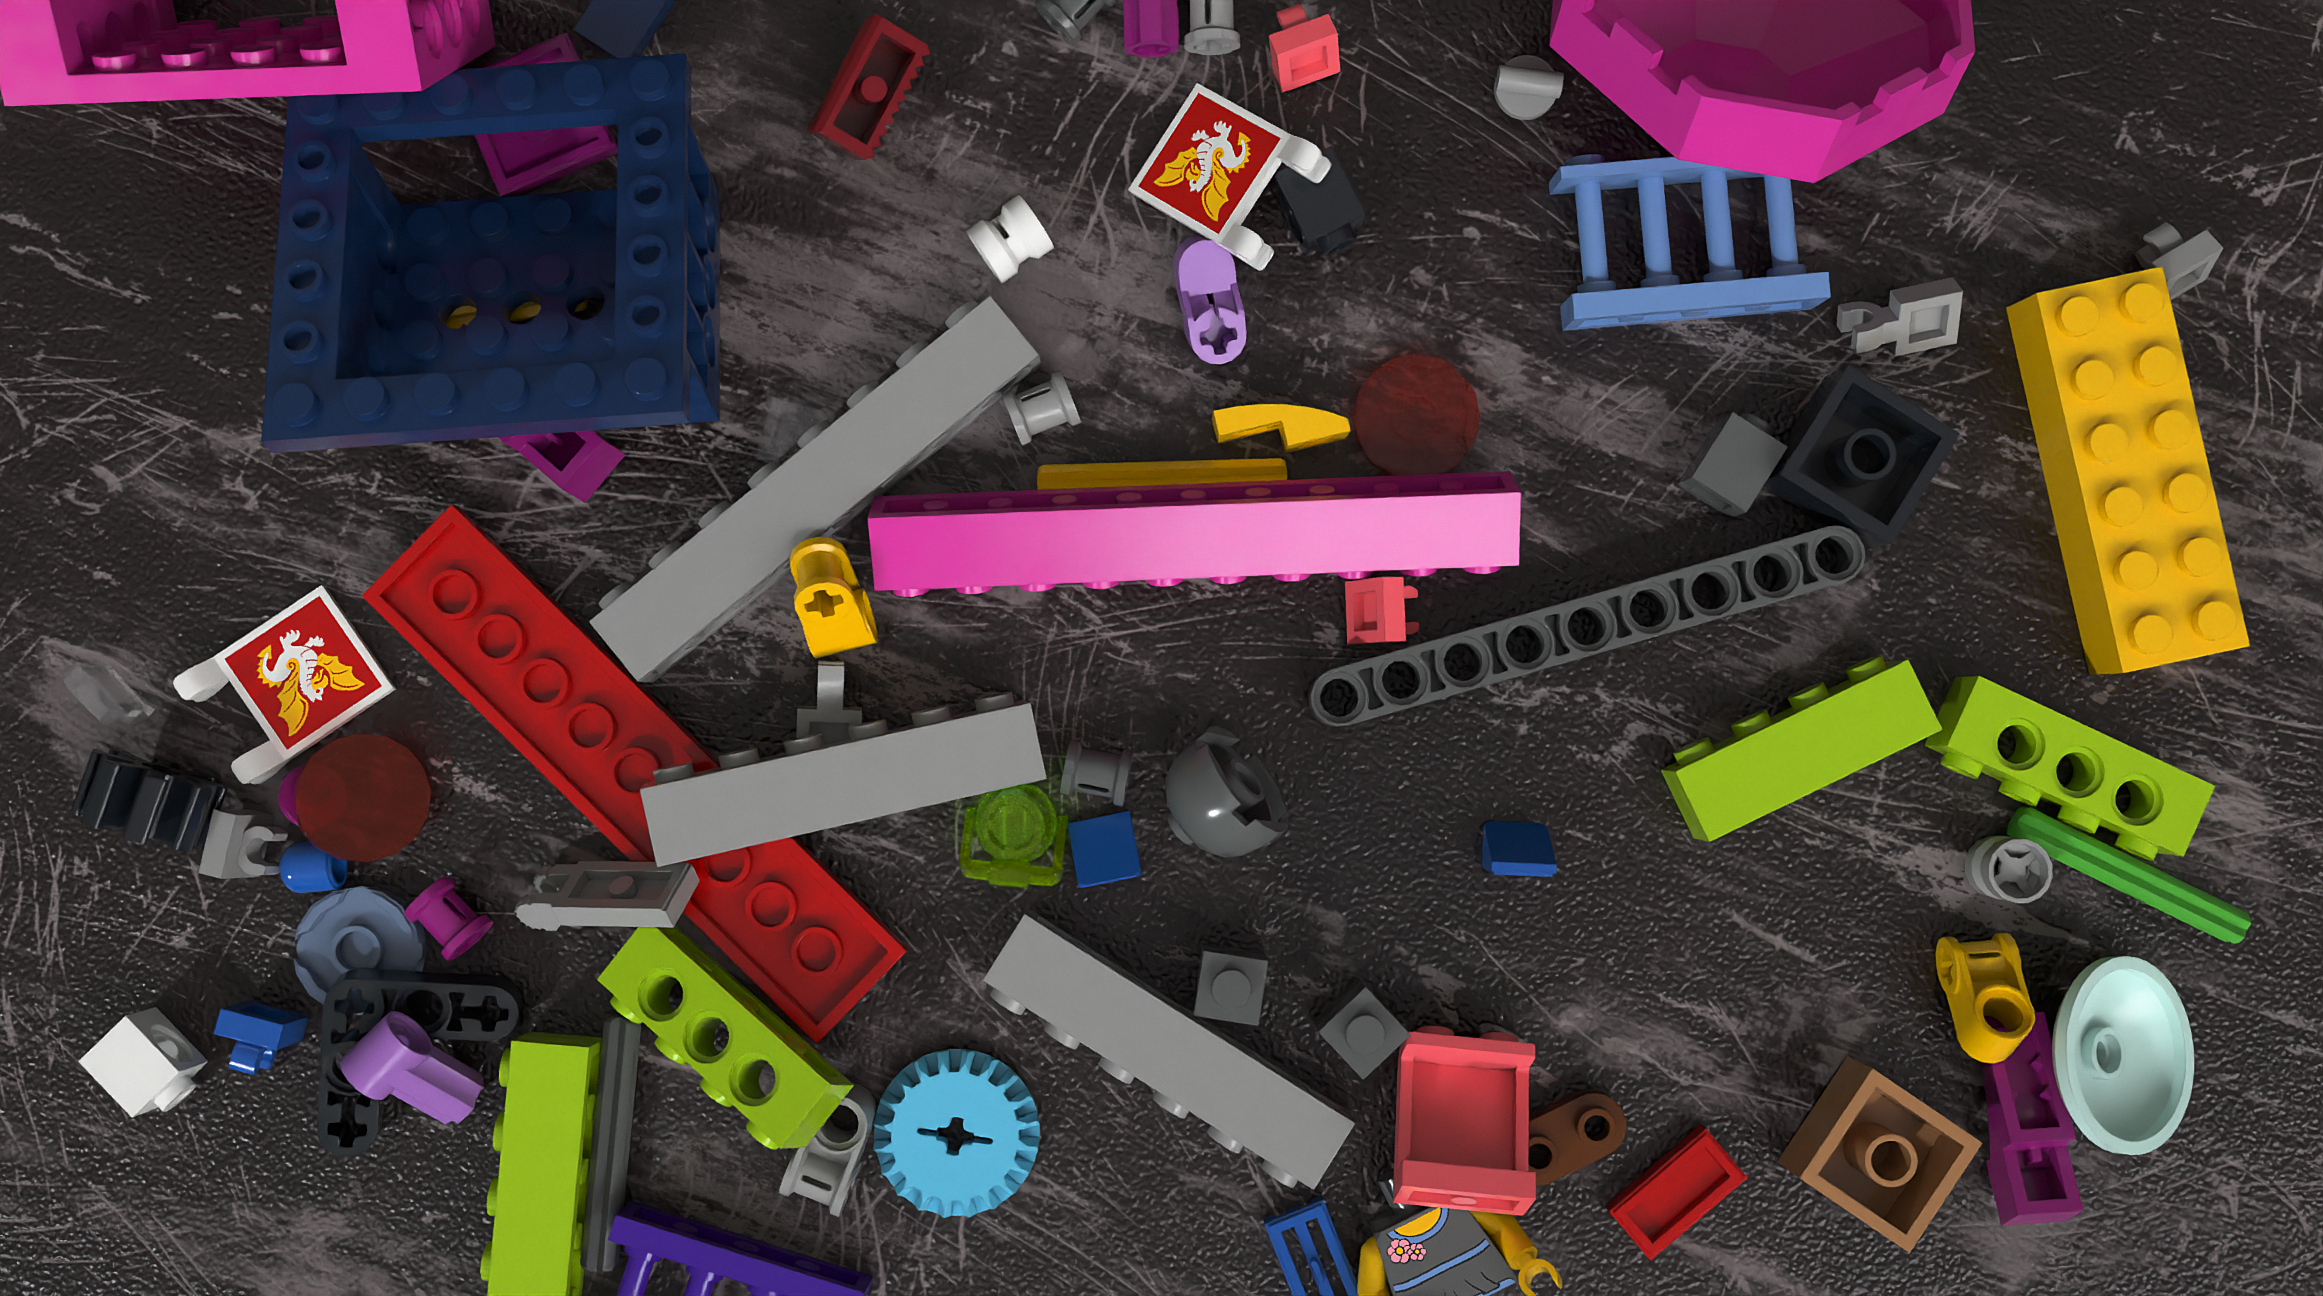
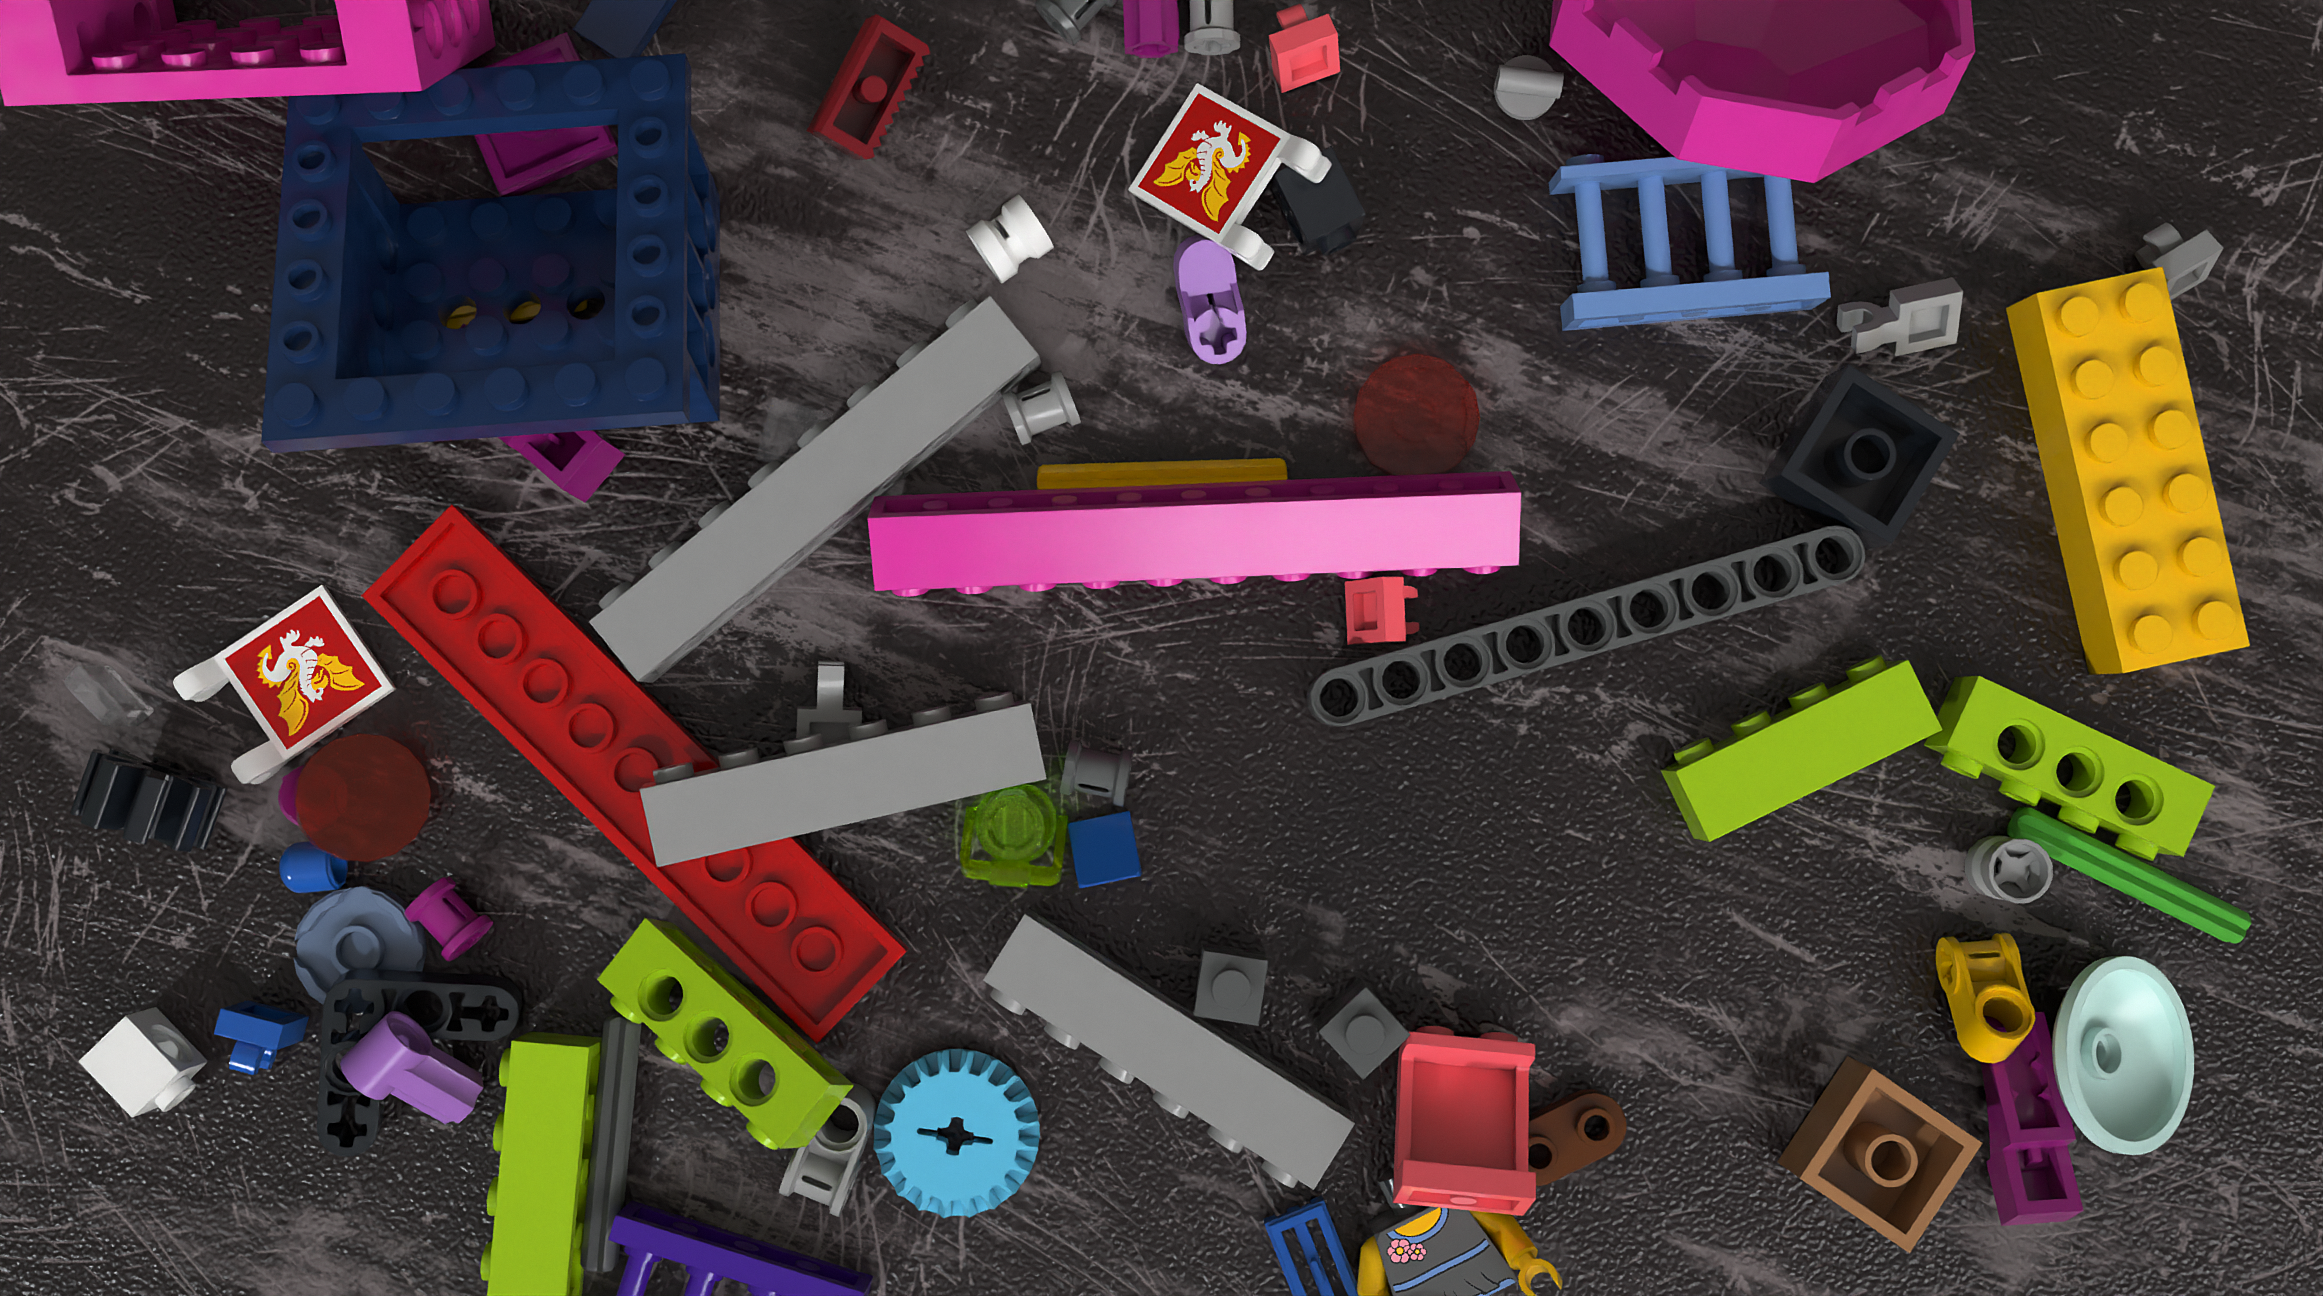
(239, 844): light grey tile -> none
(608, 895): light grey hinge -> none
(829, 598): yellow piece -> none
(1220, 798): dark grey cylinder -> none
(1298, 425): yellow slope -> none
(1517, 849): blue slope -> none
(1676, 1192): red tile -> none
(1733, 463): dark grey brick -> none

